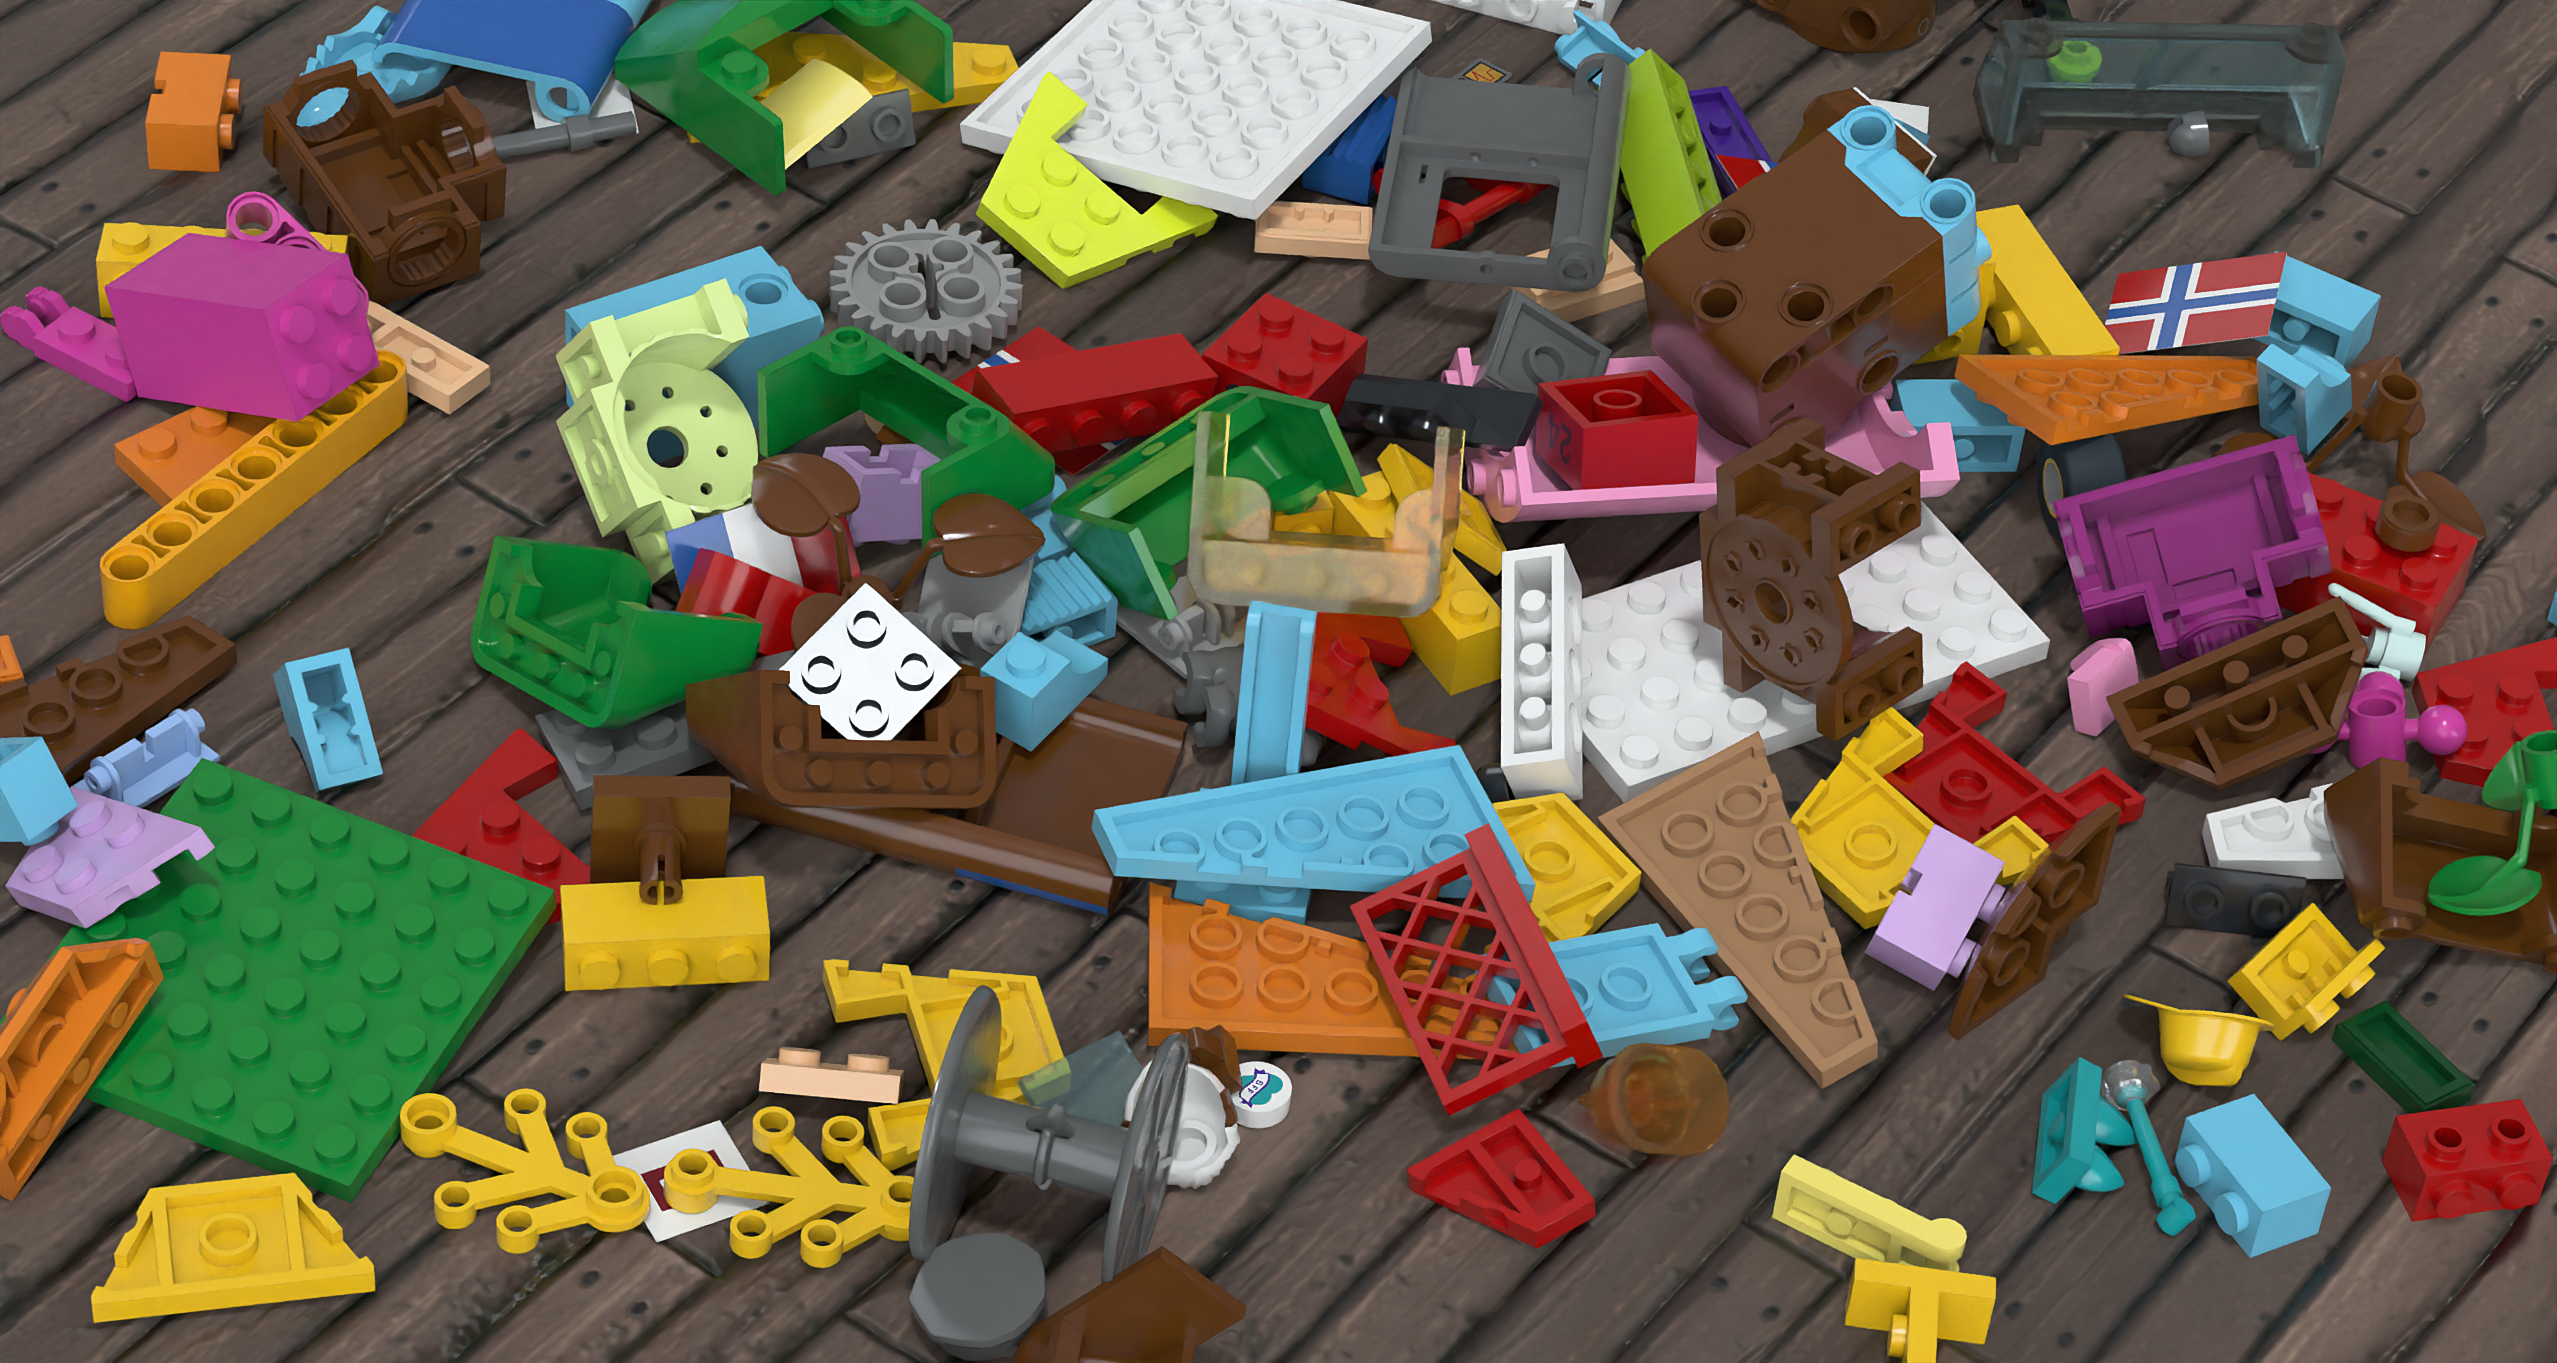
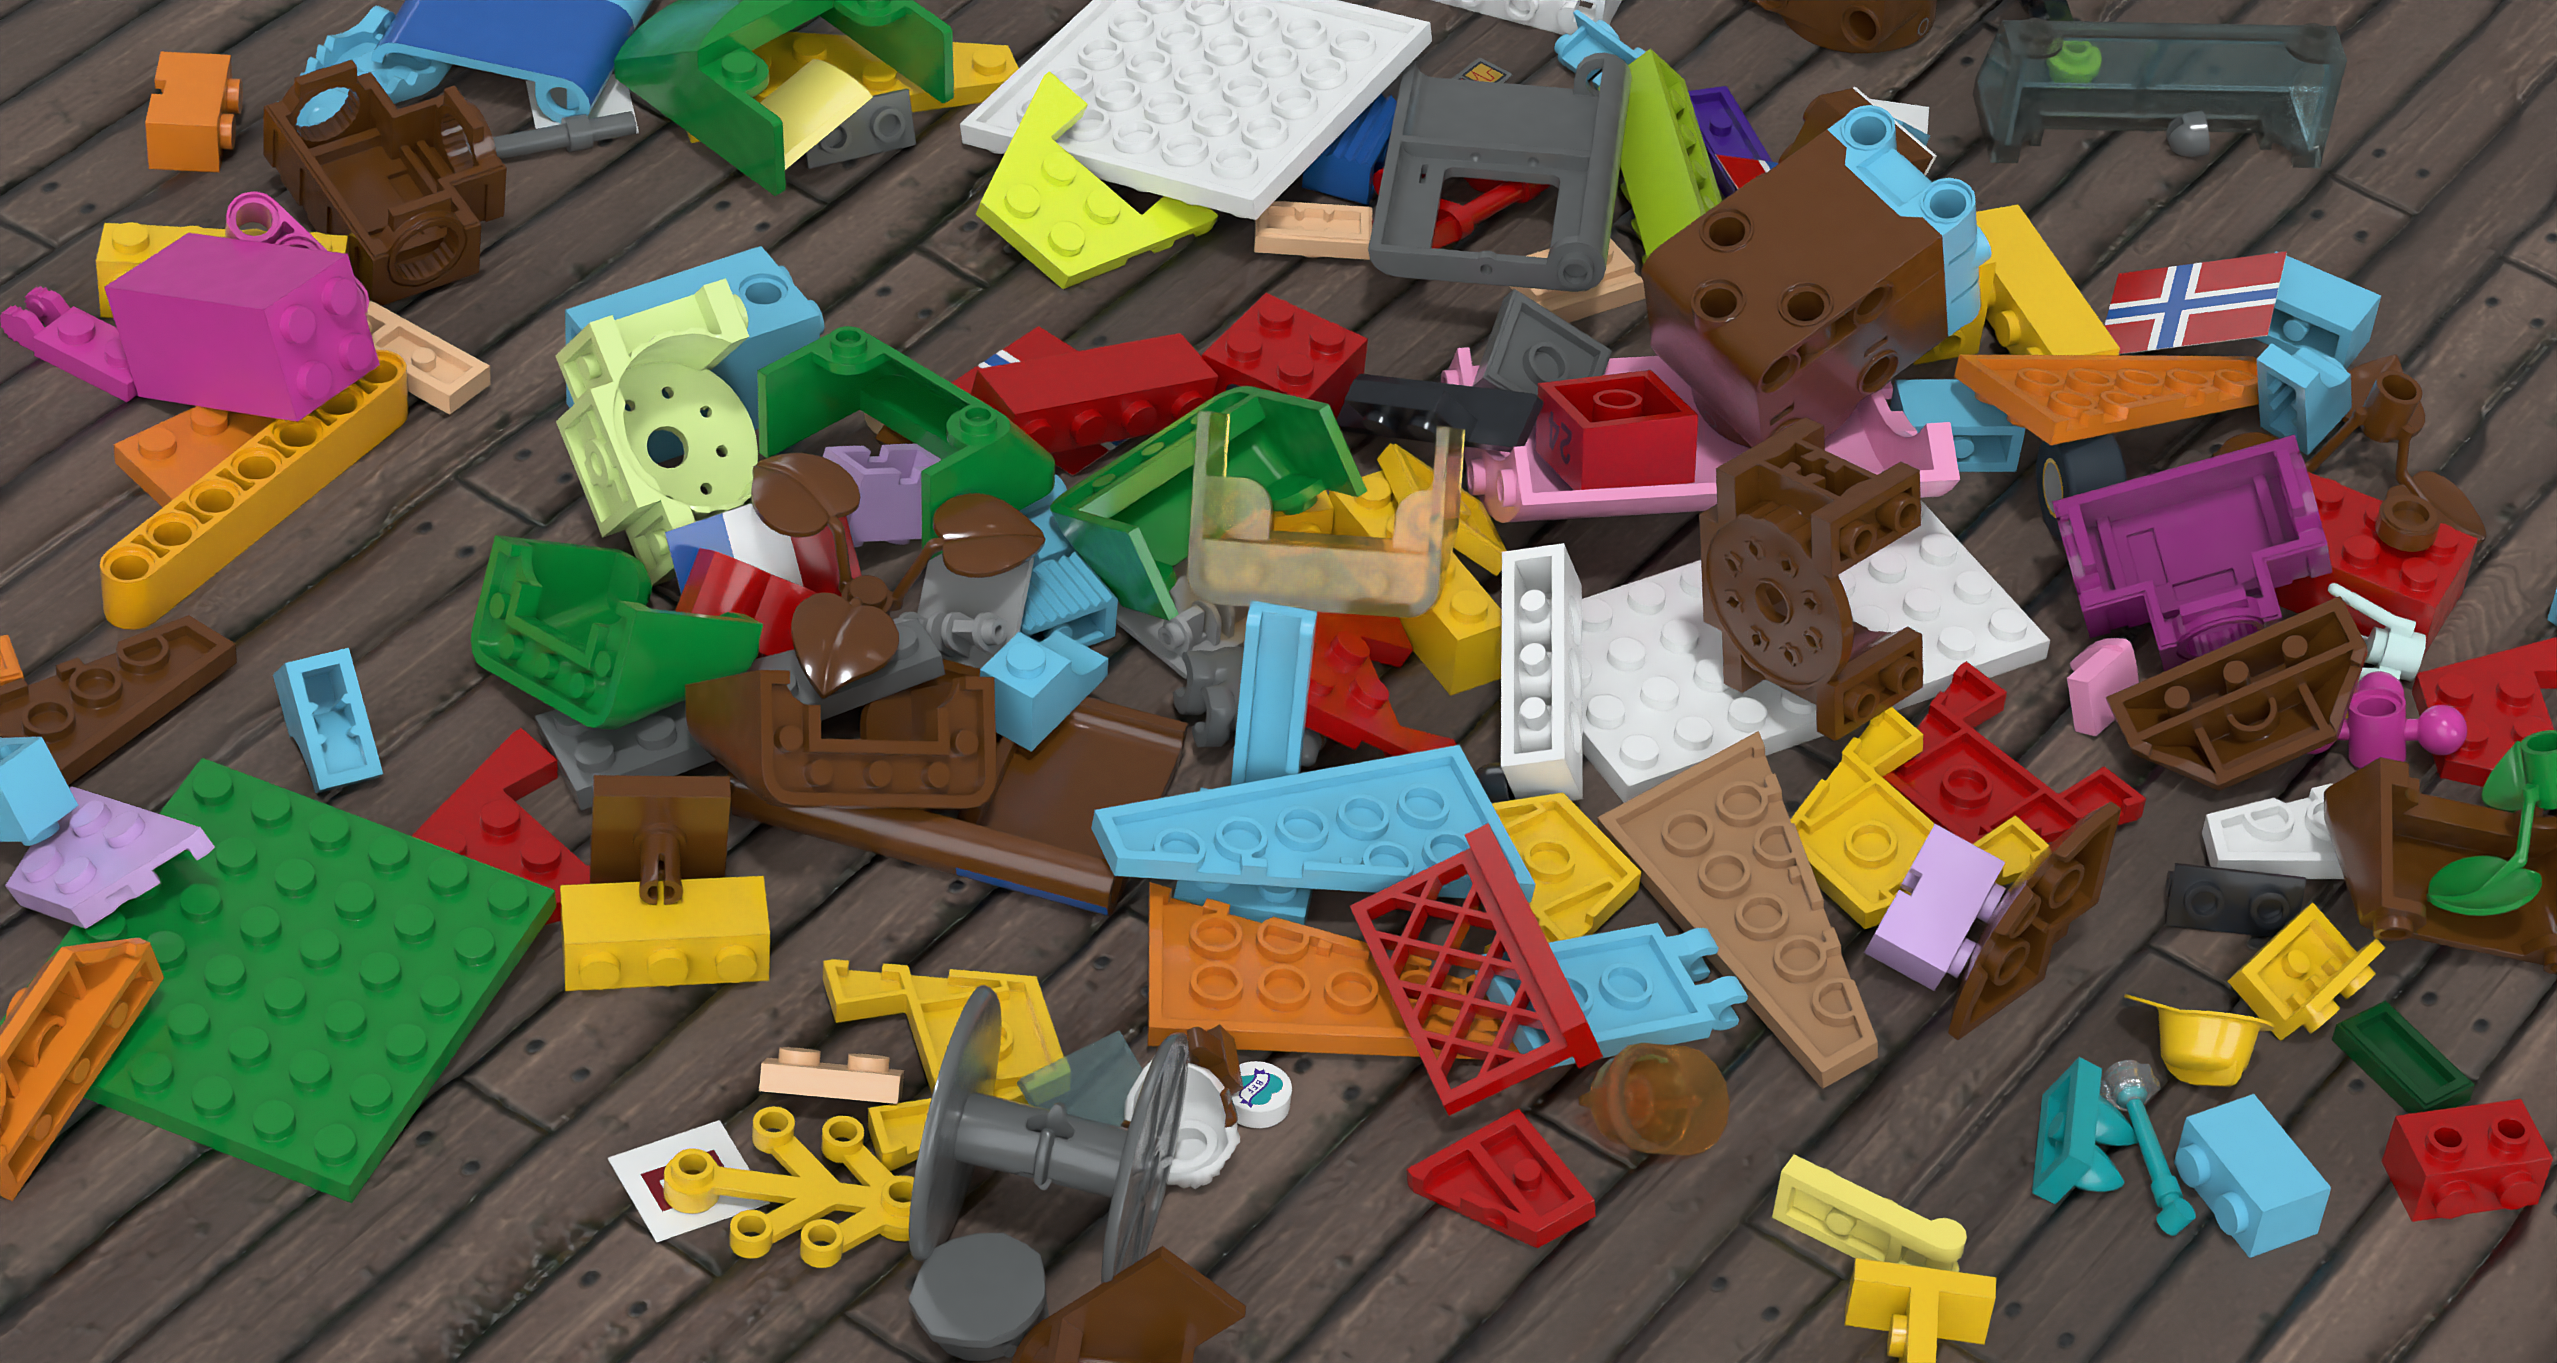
(149, 770): light blue hinge -> none
(227, 1250): yellow wing -> none
(607, 1199): yellow plant -> none
(869, 669): hinge -> none
(965, 282): light grey gear -> none

